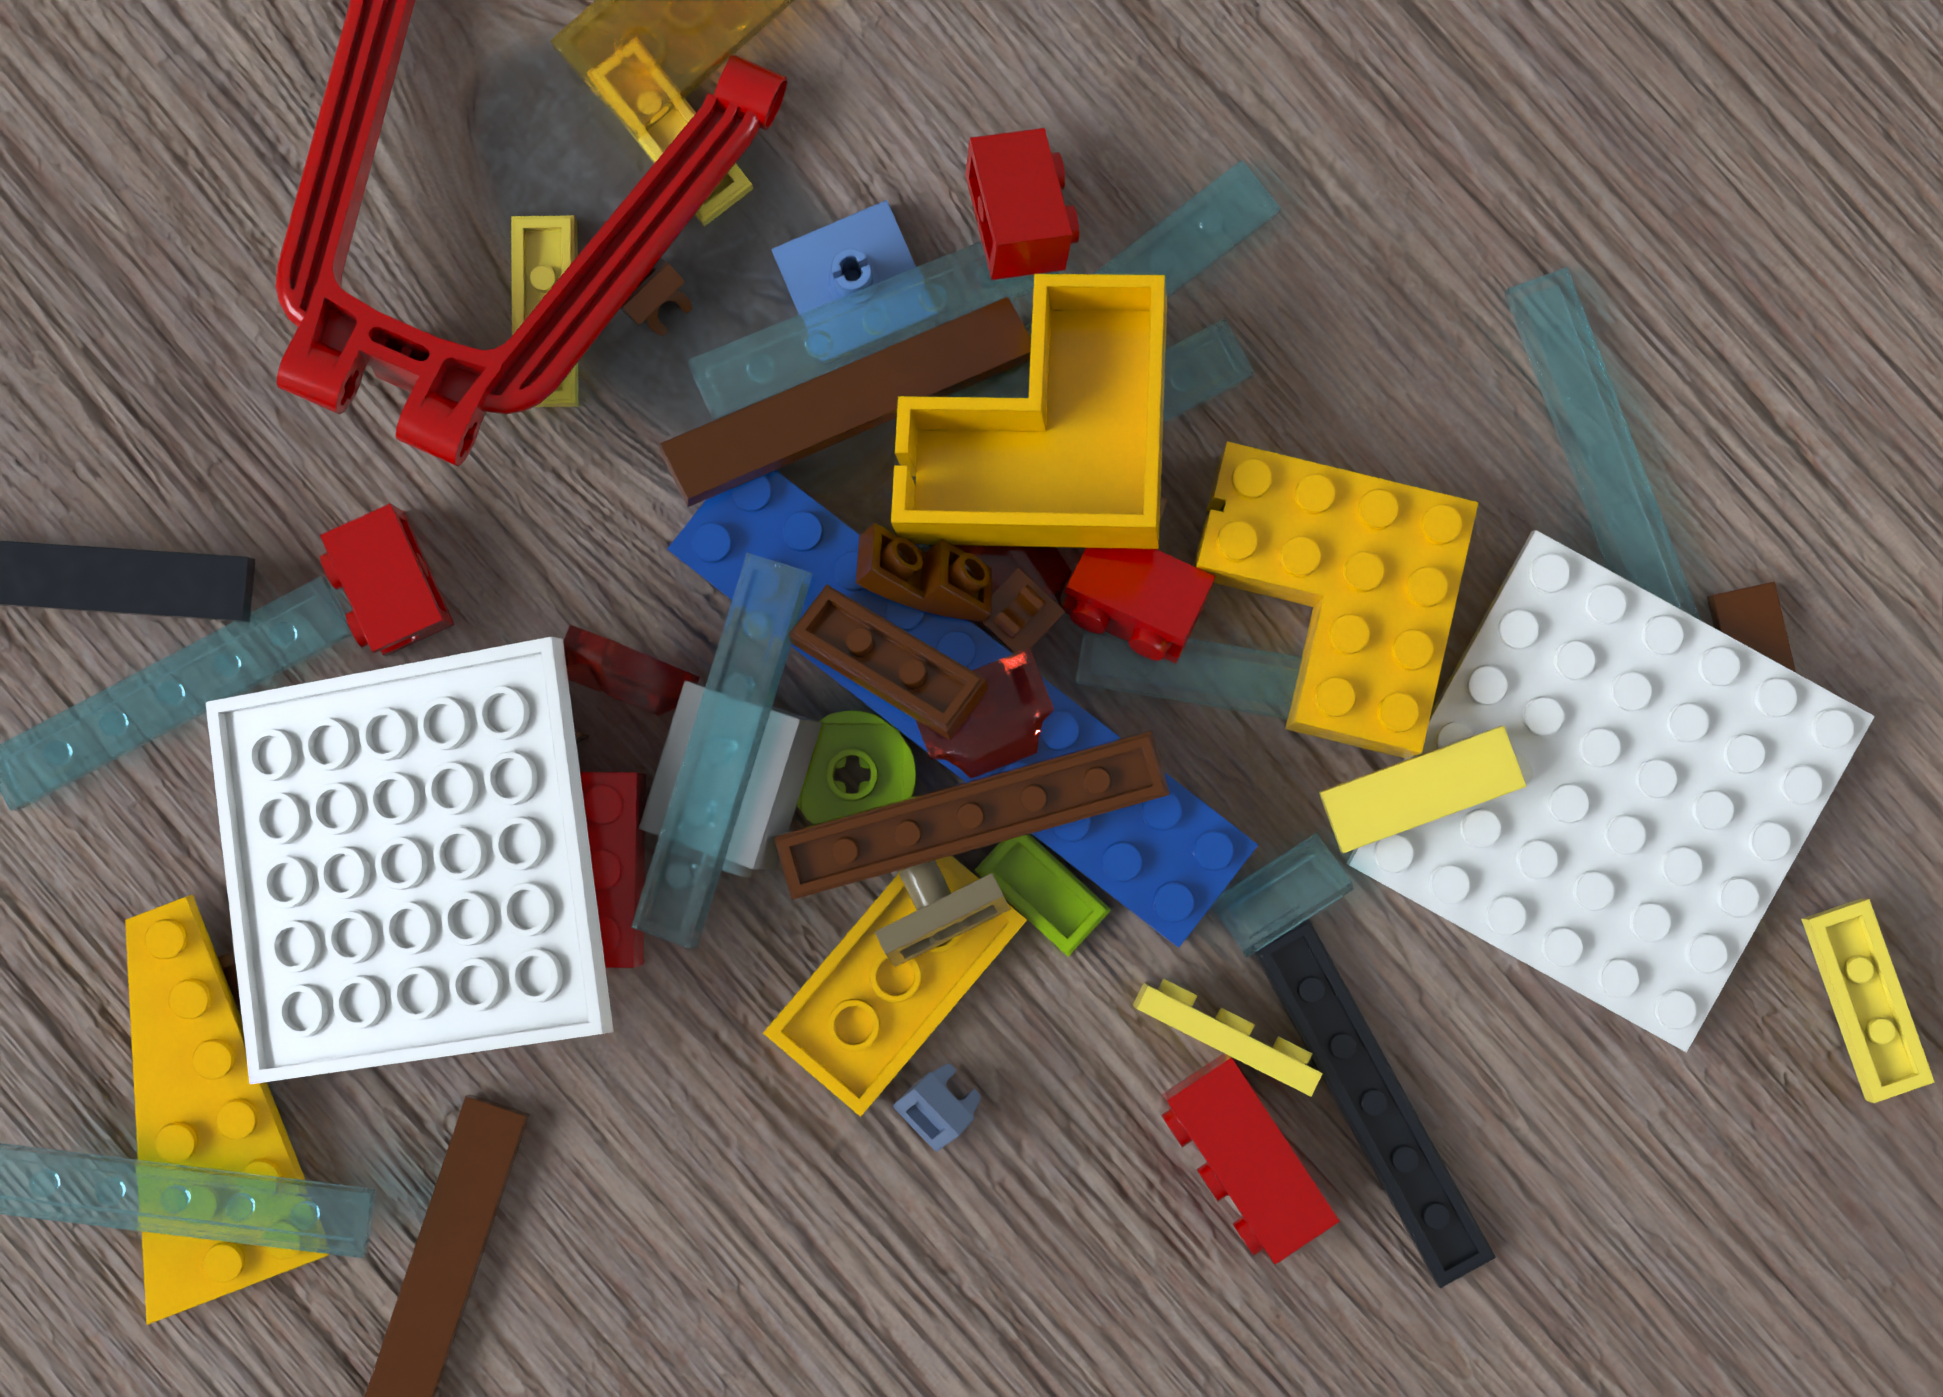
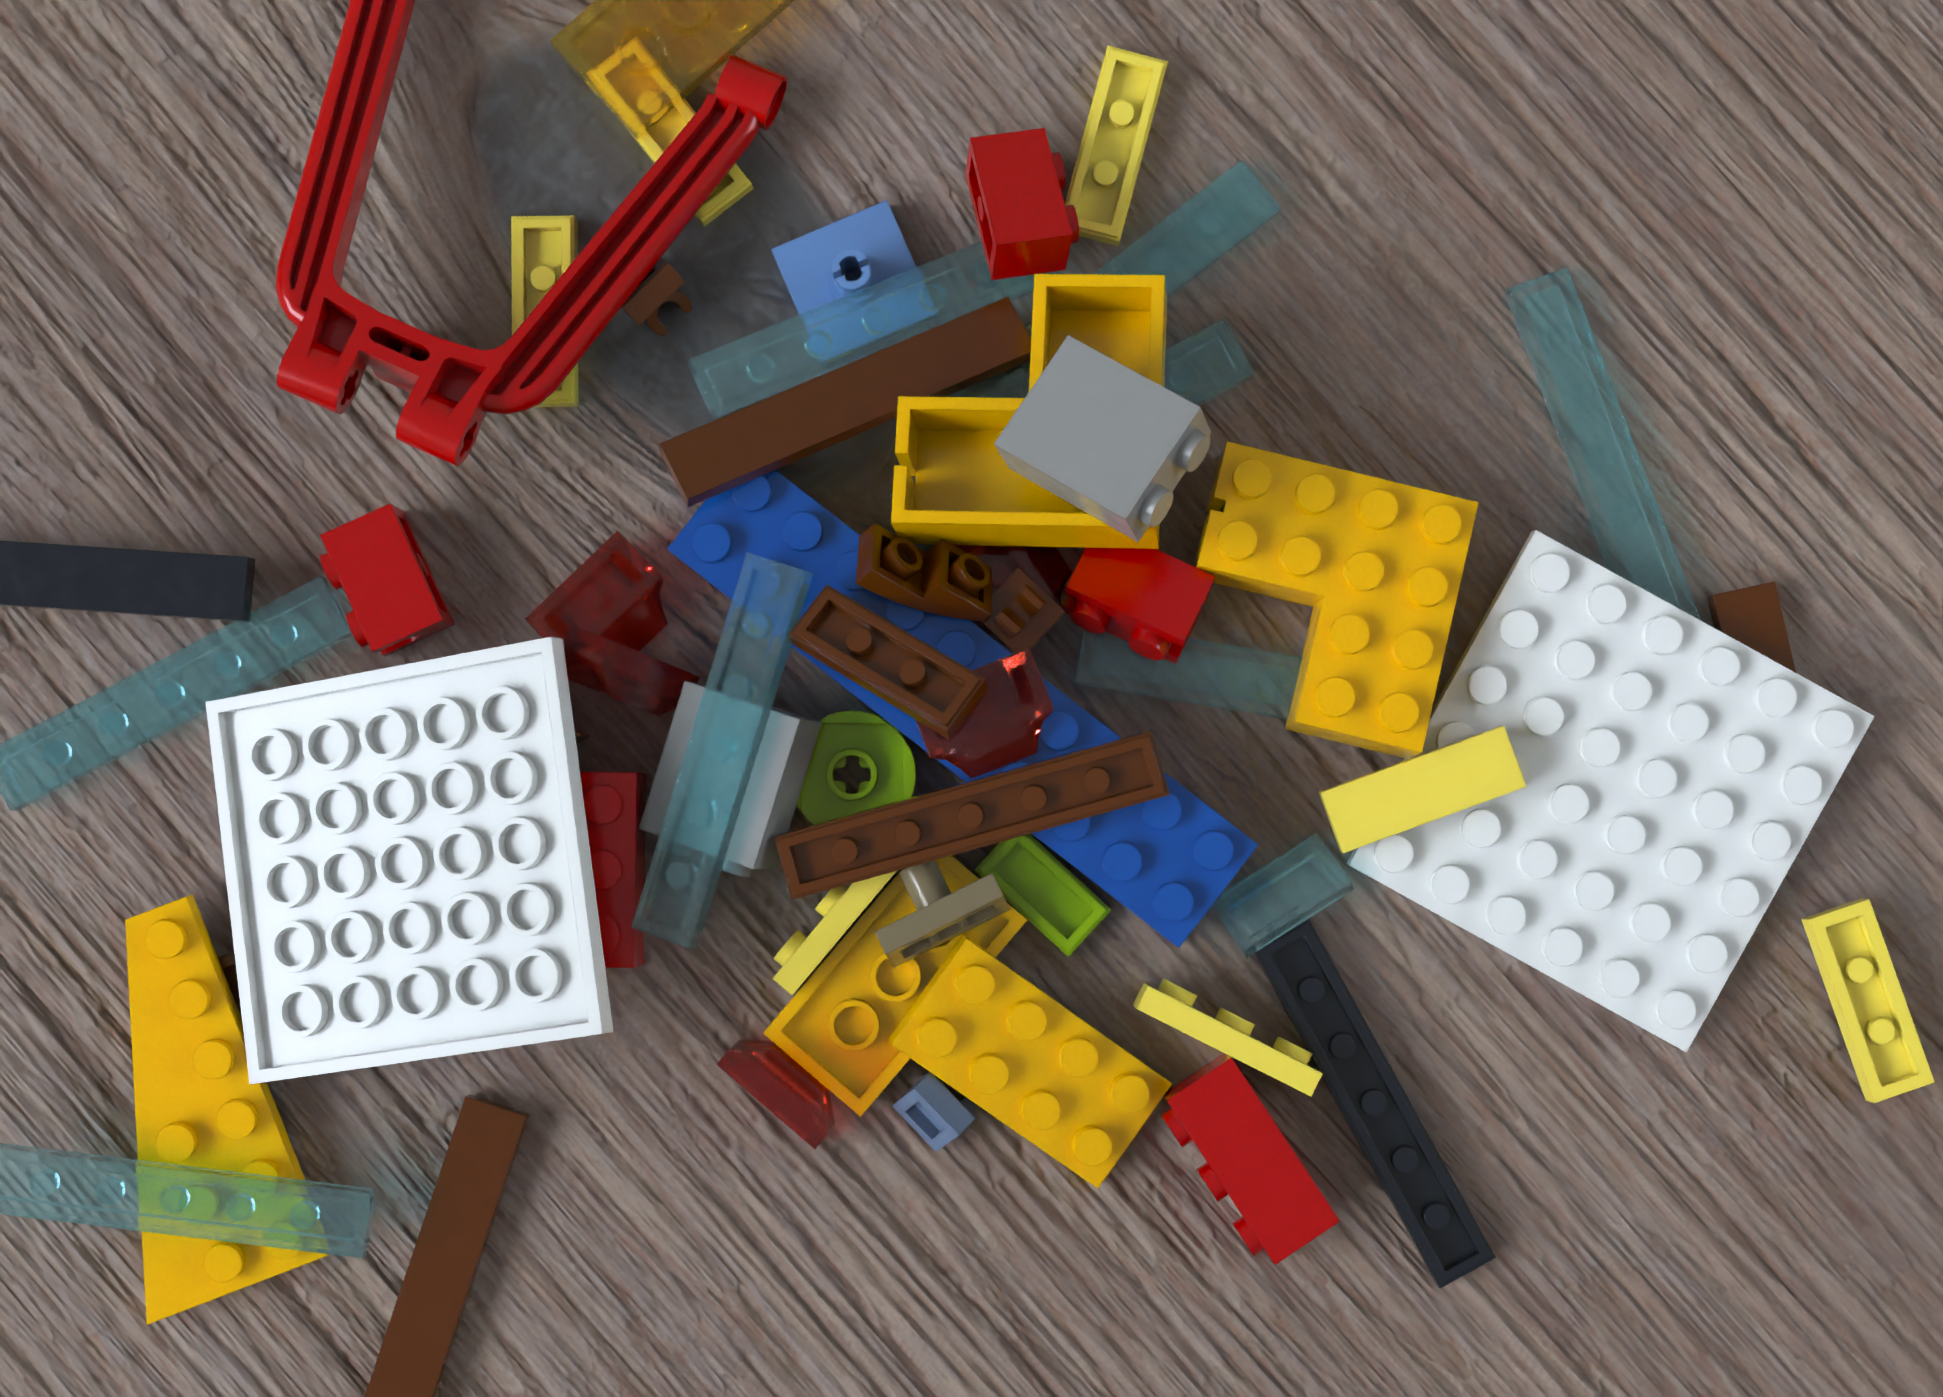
(607, 595): none -> clear red slope
(781, 1087): none -> clear red slope
(840, 910): none -> light yellow plate
(1029, 1061): none -> yellow plate
(1105, 438): none -> light grey brick
(1114, 142): none -> light yellow tile

